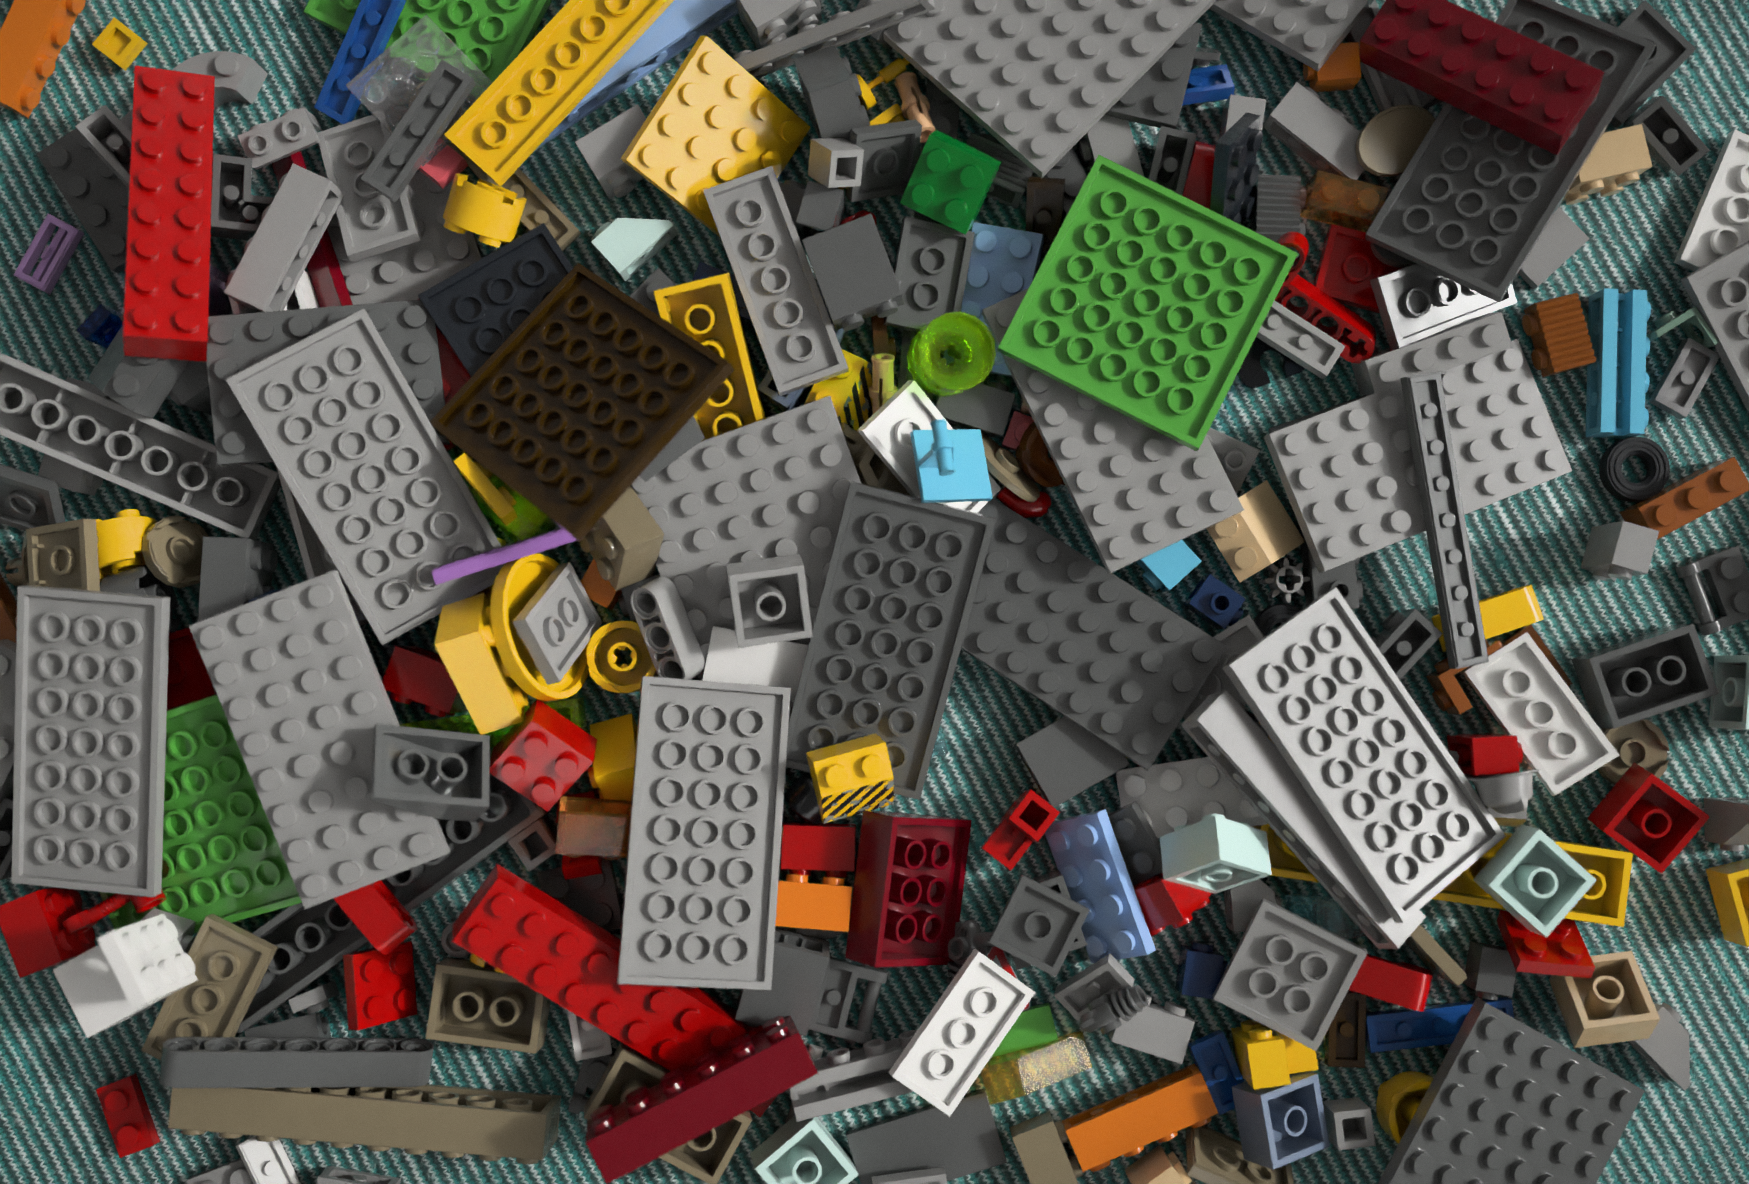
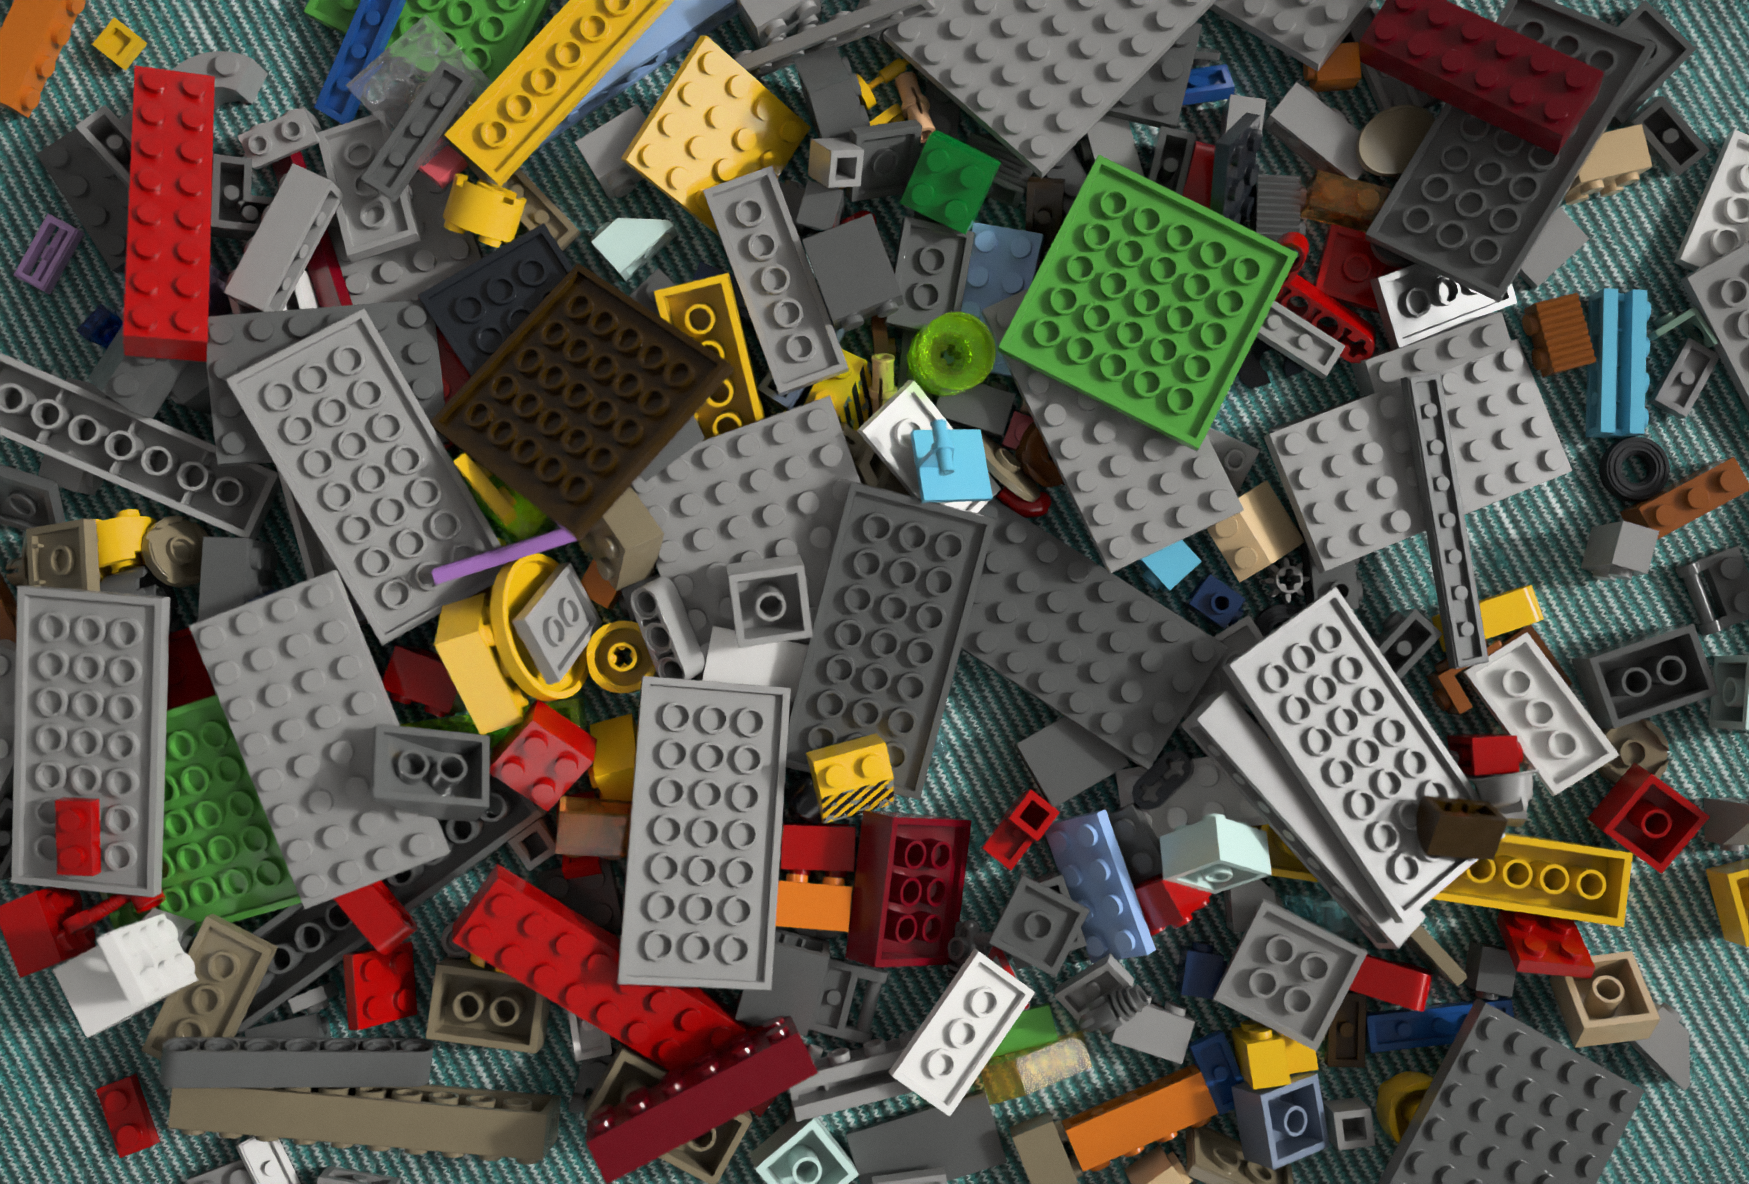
(78, 836): none -> red plate
(1156, 773): none -> black beam
(1459, 827): none -> dark brown brick
(1534, 880): light aqua brick -> none

